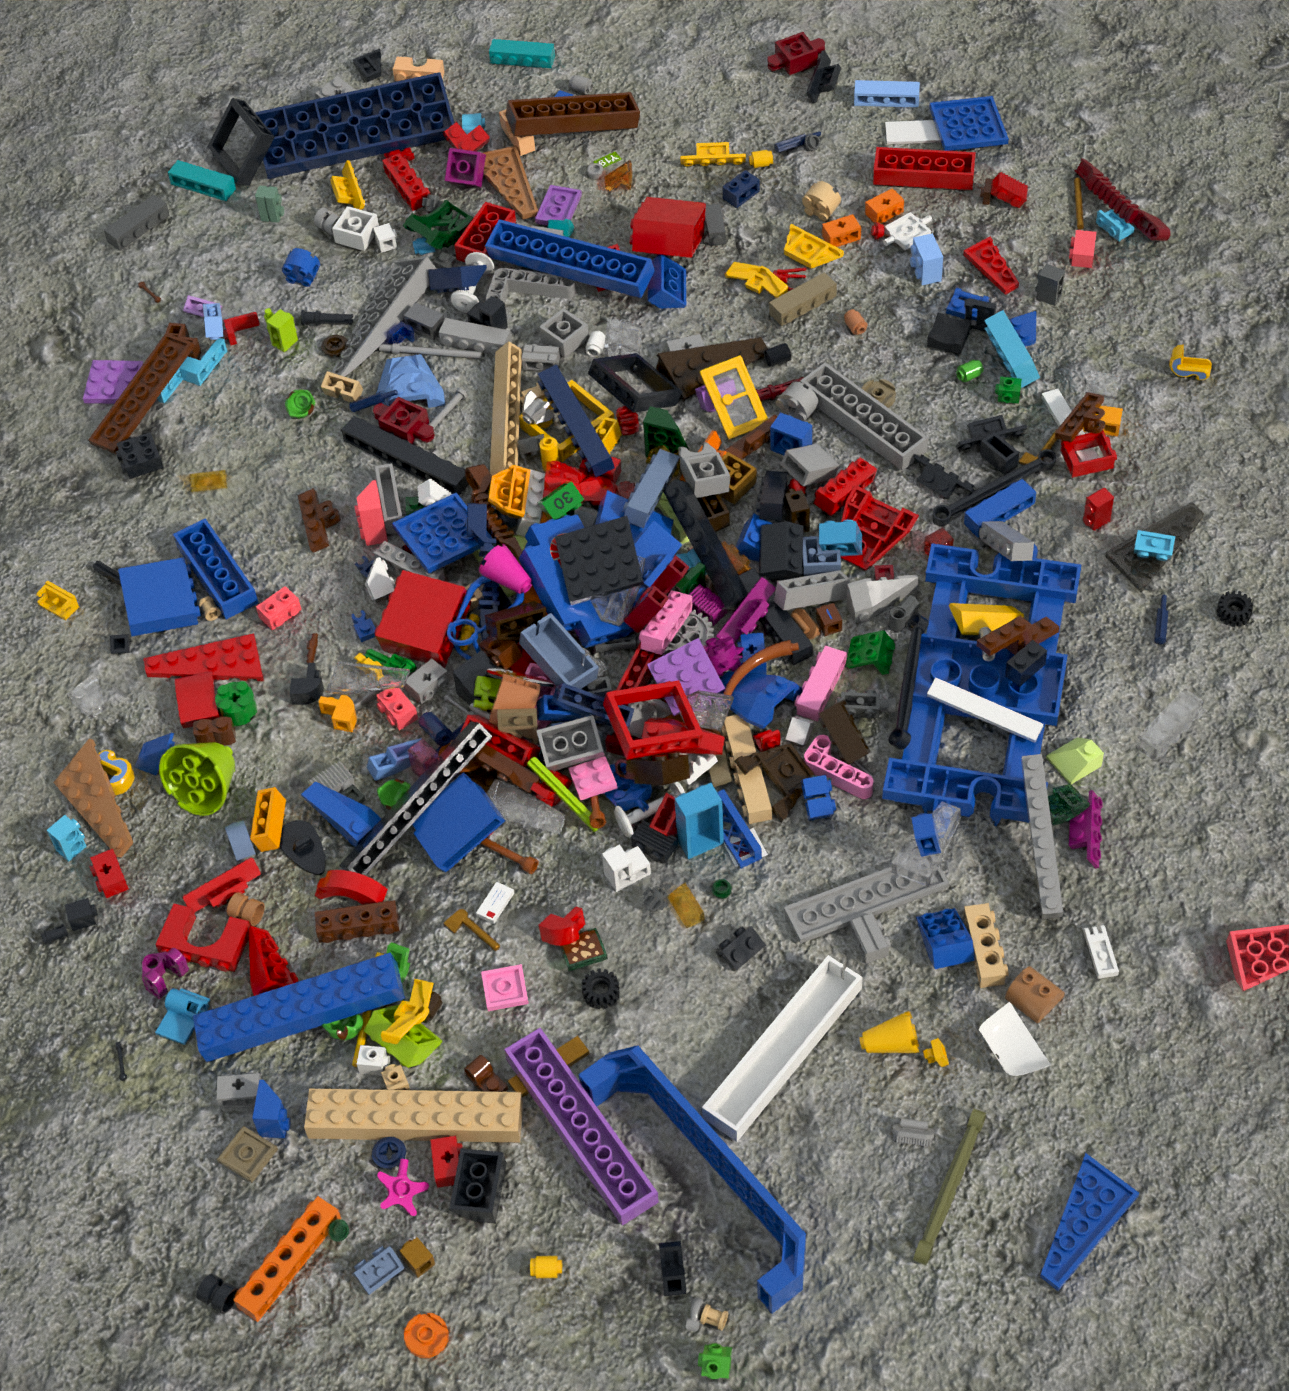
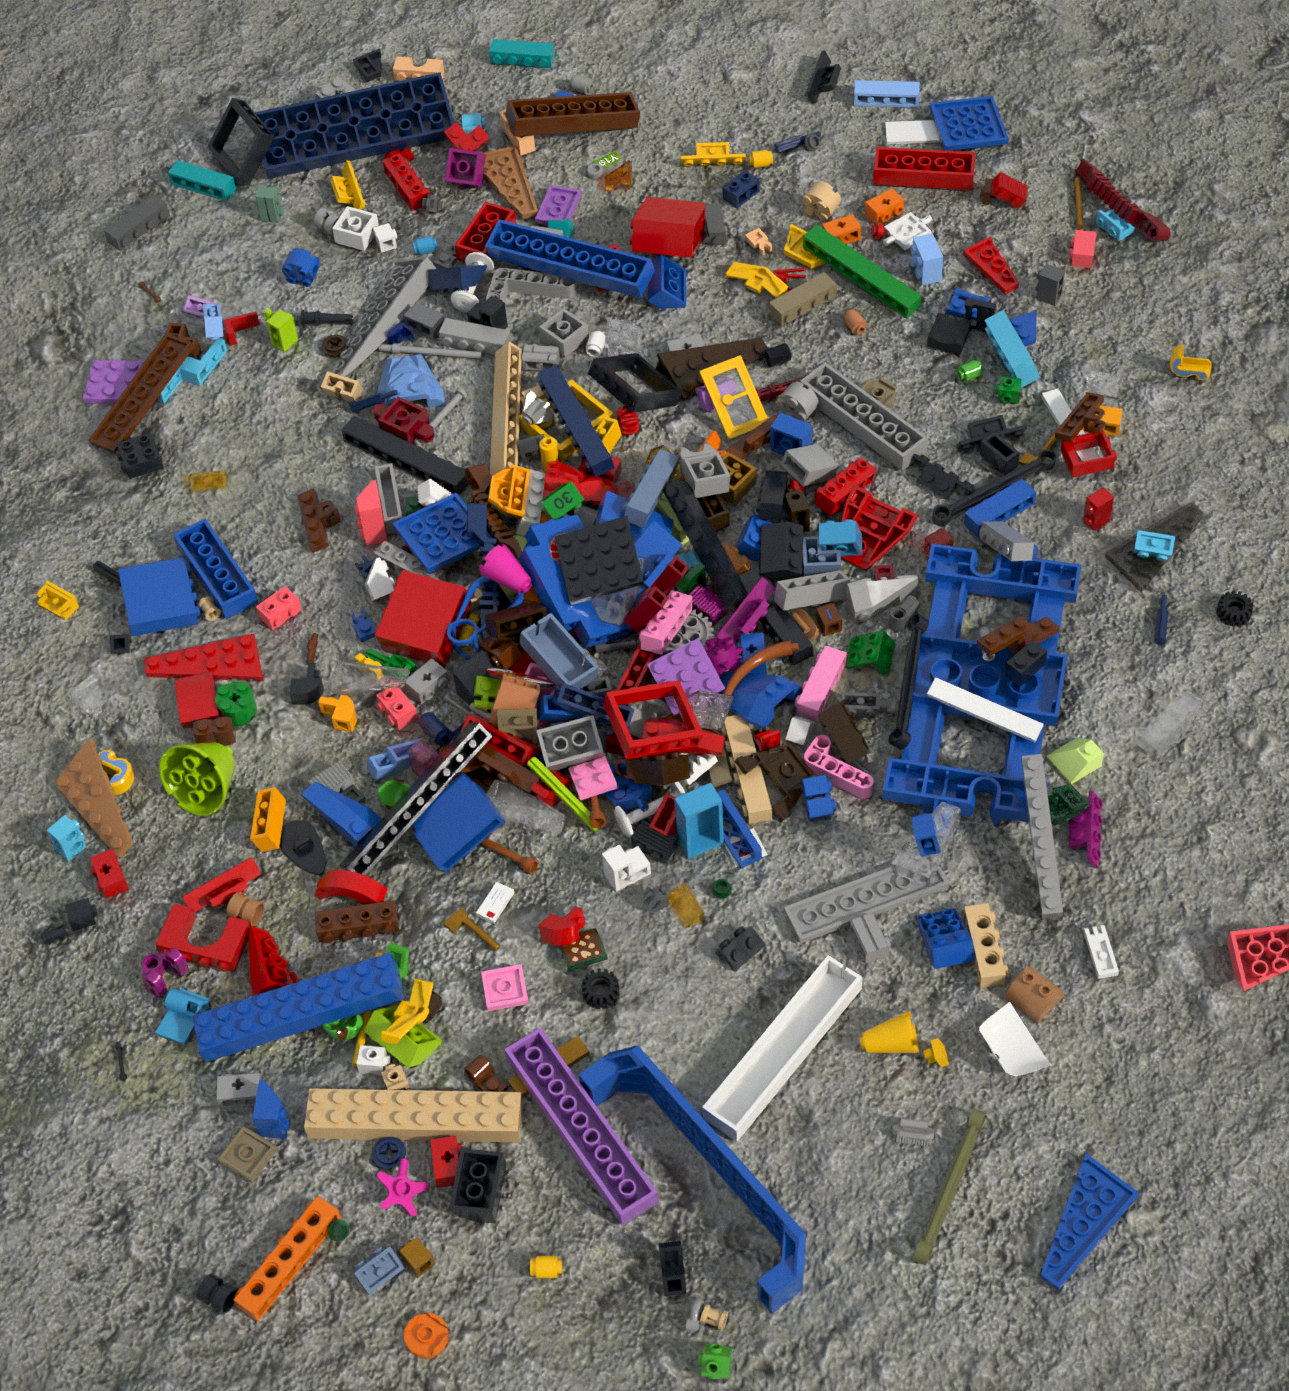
(152, 752): blue slope -> none
(240, 840): sand blue brick -> none
(299, 403): bright green hair -> none
(439, 217): dark green fence -> none
(661, 430): dark green wedge -> none
(759, 240): none -> light nougat plate
(795, 53): dark red brick -> none
(862, 271): none -> green brick
(973, 617): yellow slope -> none

